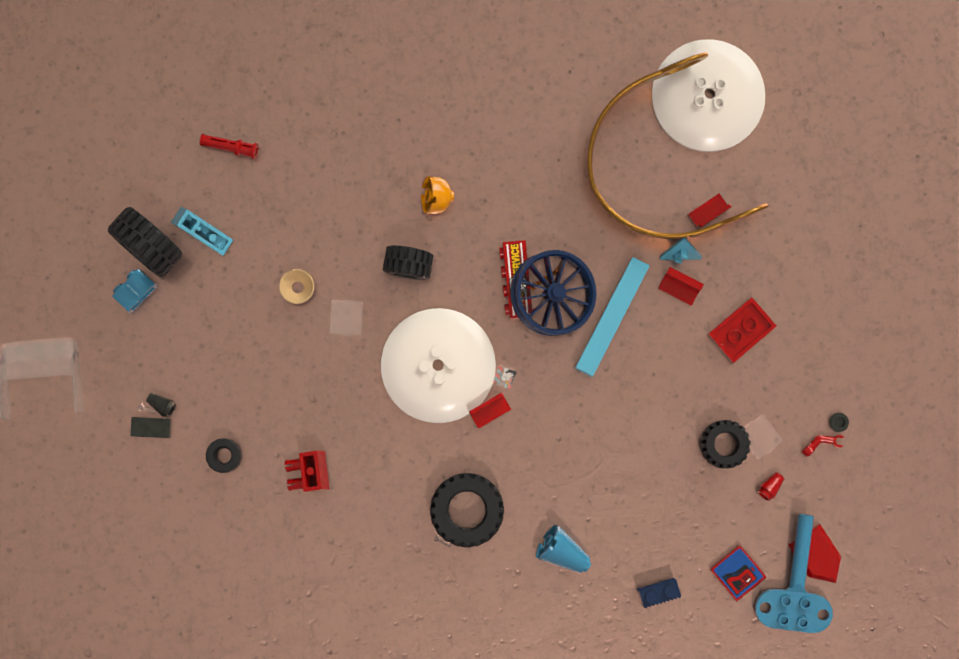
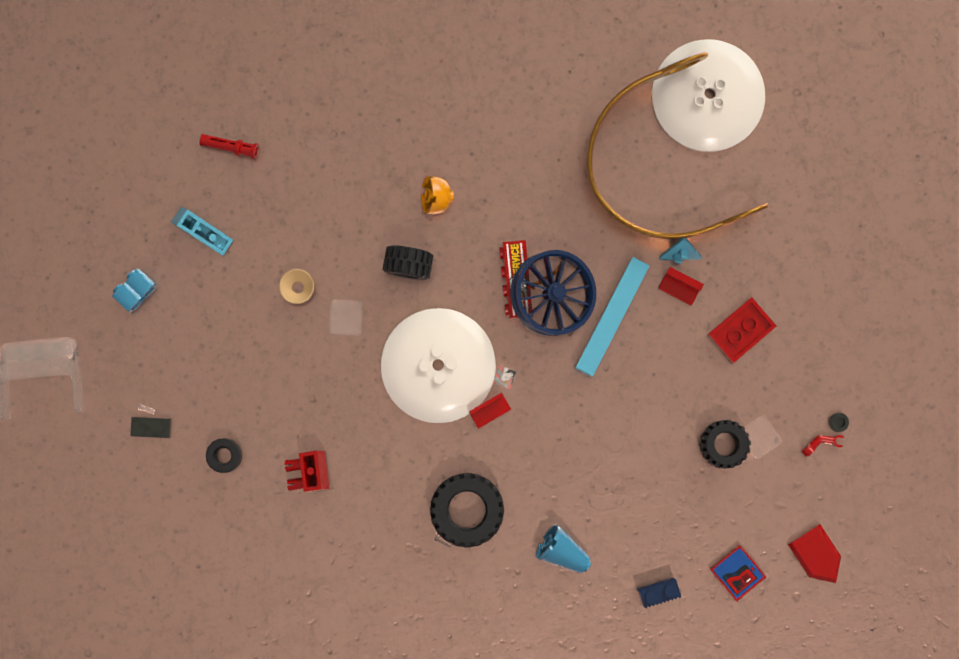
(145, 241): black tyre -> none
(162, 405): pearl dark grey cone -> none
(708, 211): red panel -> none
(771, 486): red cone -> none
(794, 607): dark azure piece -> none

